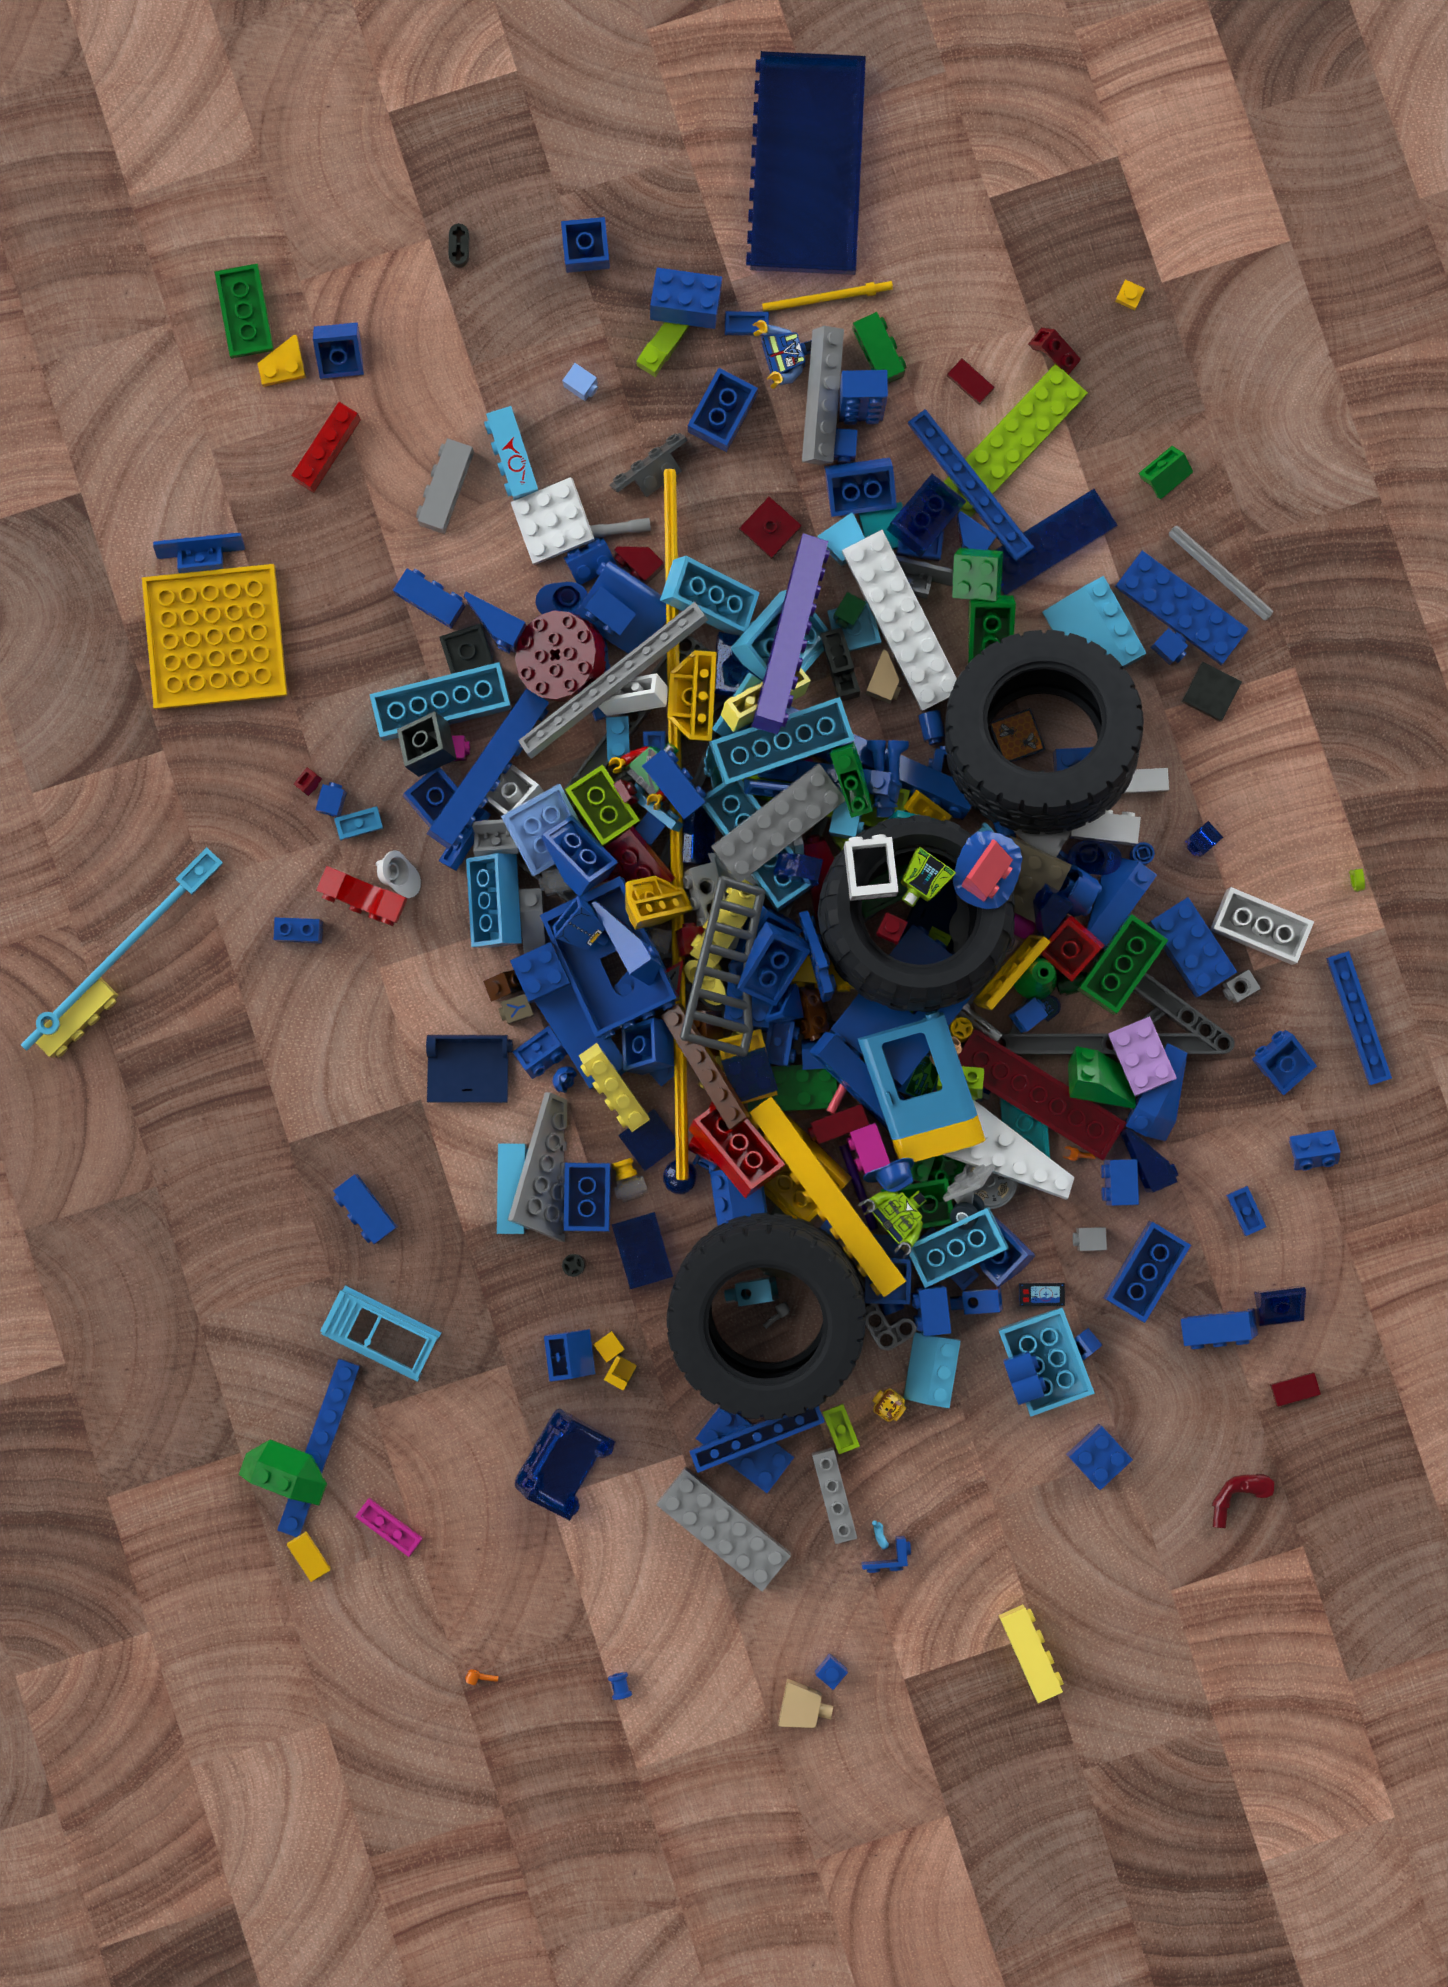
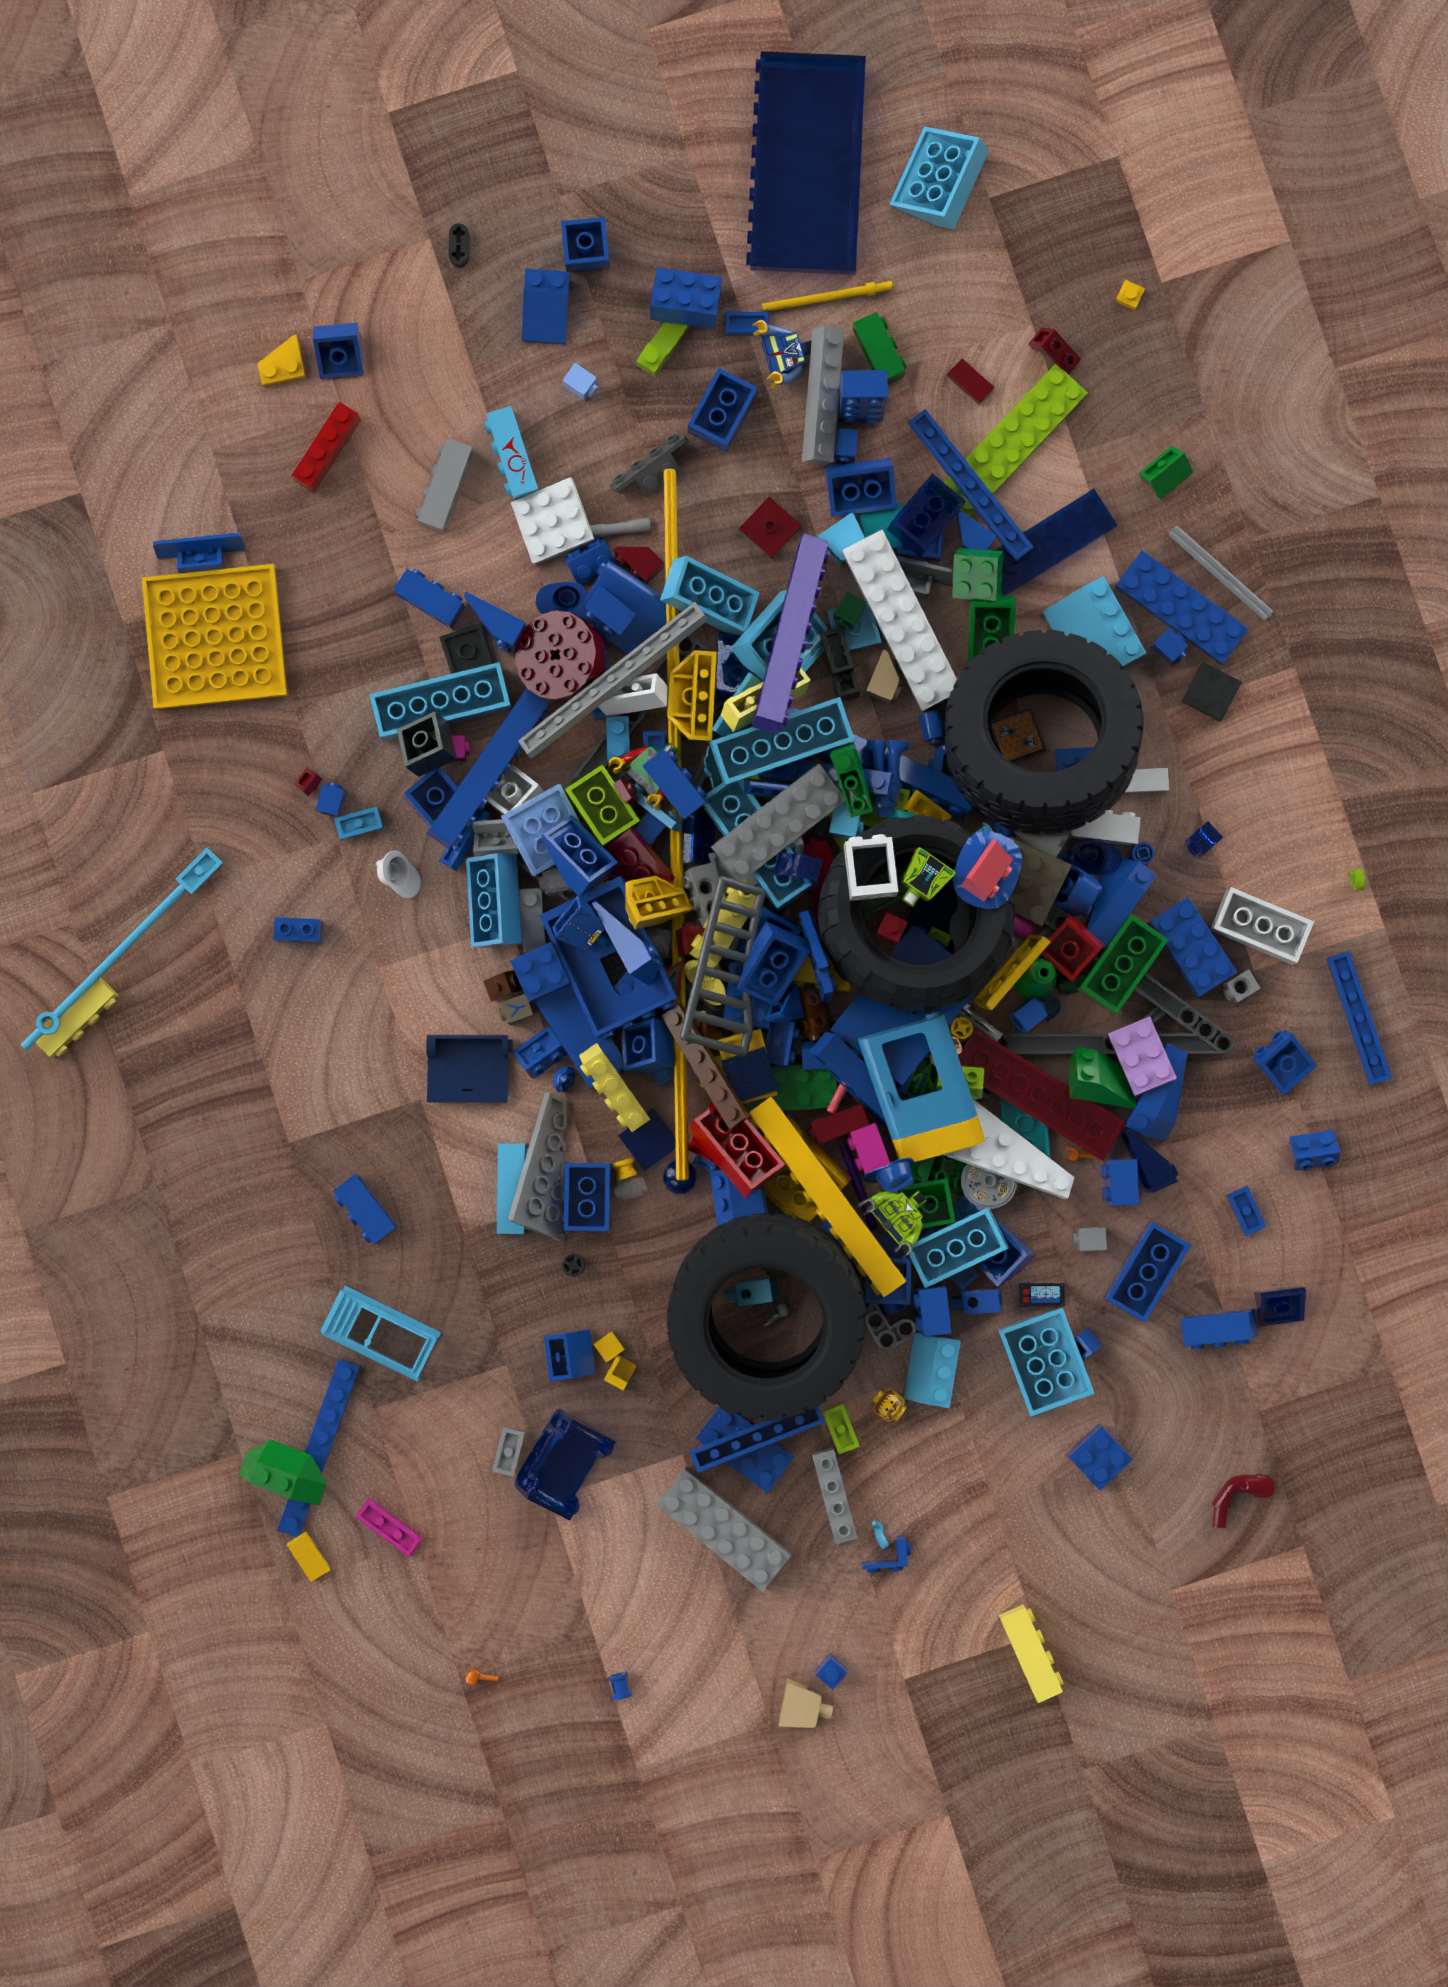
(244, 311): green plate -> none
(378, 902): red brick -> none
(508, 1451): none -> light grey plate
(545, 306): none -> blue slope
(642, 1250): clear blue plate -> none
(939, 176): none -> medium azure slope
(963, 1192): light grey plate -> none
(1024, 1377): blue brick -> none
(1050, 909): clear blue slope -> none
(1295, 1389): dark red tile -> none

